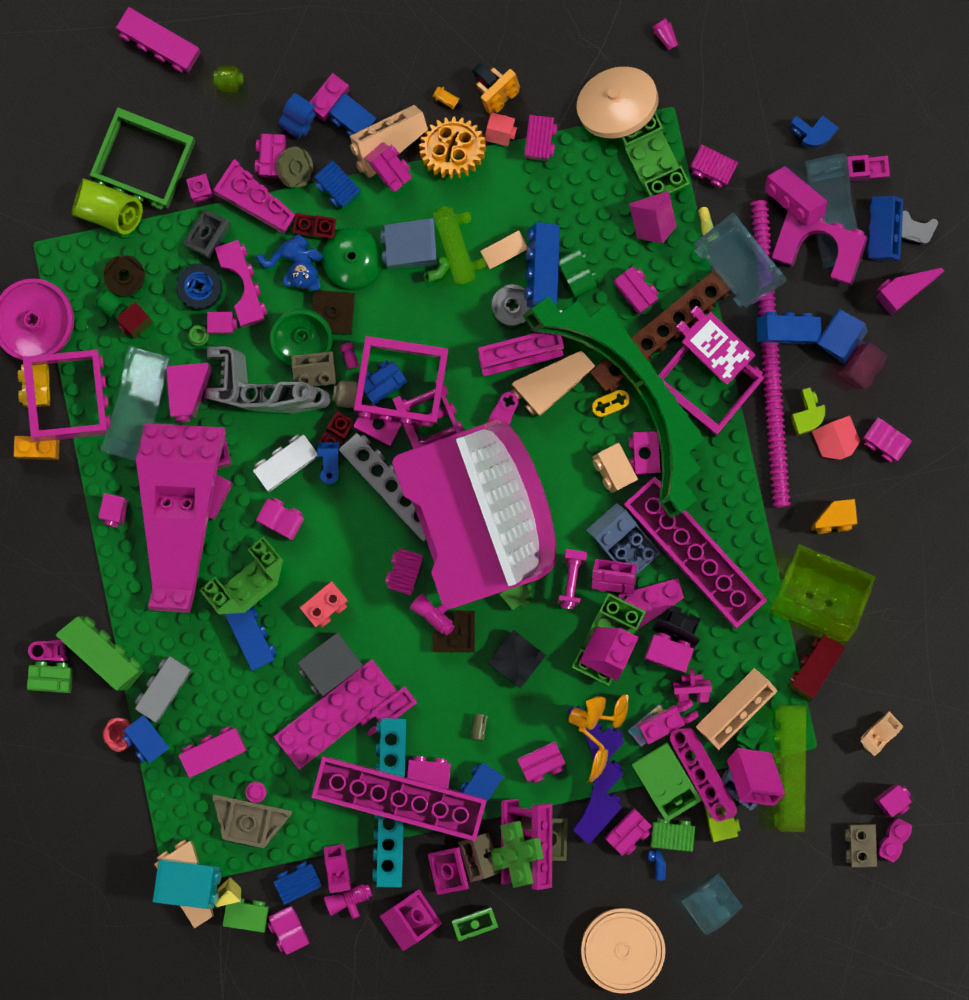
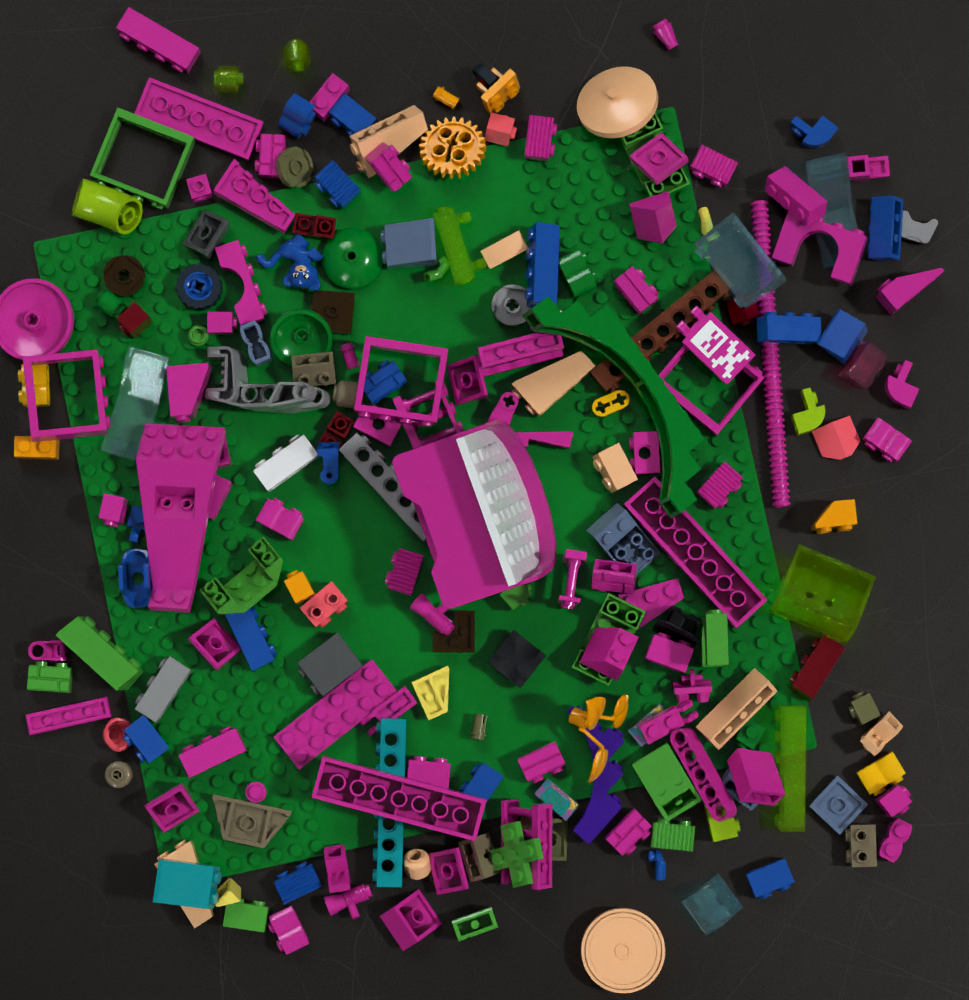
(68, 715): none -> dark pink tile
(123, 768): none -> dark tan head
(135, 561): none -> blue piece
(136, 521): none -> blue plate
(172, 807): none -> dark pink slope
(199, 118): none -> dark pink plate
(215, 644): none -> dark pink slope
(254, 340): none -> sand blue brick
(297, 55): none -> clear neon green head
(299, 587): none -> light orange brick
(416, 864): none -> light nougat head
(433, 692): none -> light yellow wing
(467, 380): none -> dark pink slope
(555, 439): none -> dark pink slope
(560, 801): none -> tile
(659, 158): none -> dark pink plate
(714, 639): none -> bright green arch
(720, 485): none -> dark pink brick
(742, 315): none -> dark red brick
(770, 878): none -> blue brick
(838, 805): none -> sand blue plate
(863, 708): none -> olive brick
(880, 773): none -> yellow brick
(899, 391): none -> dark pink brick

